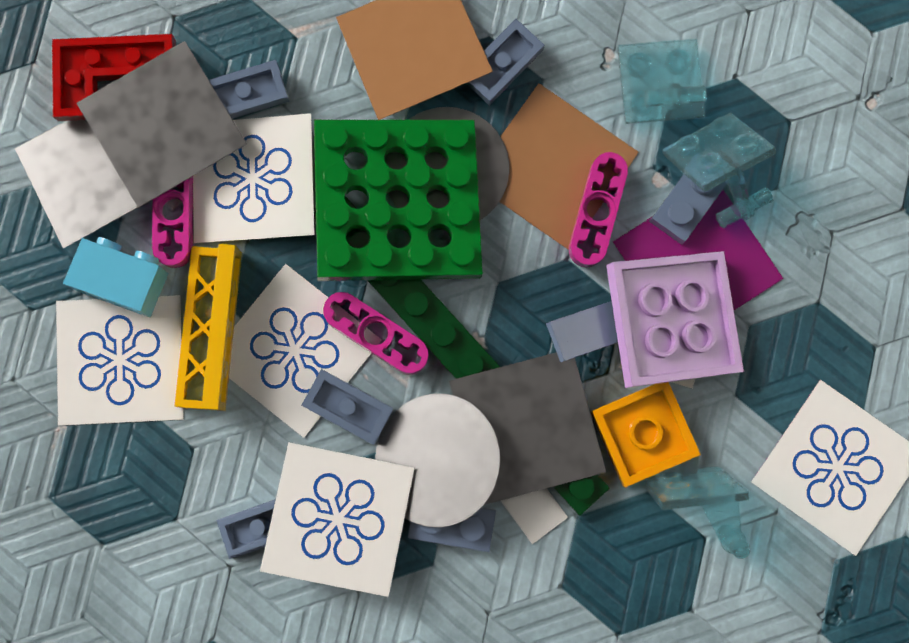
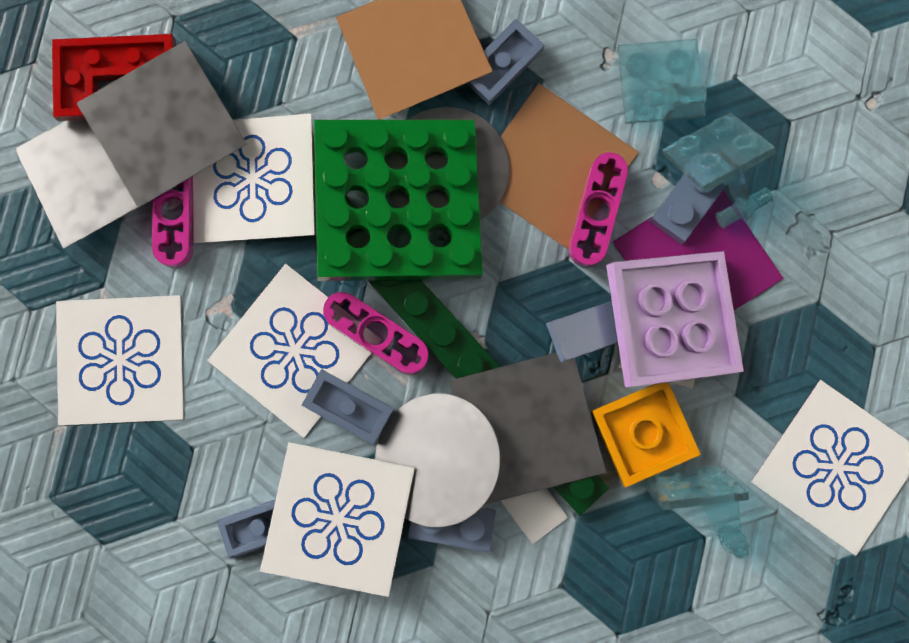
(115, 276): medium azure brick -> none
(217, 365): yellow fence -> none
(251, 89): sand blue plate -> none

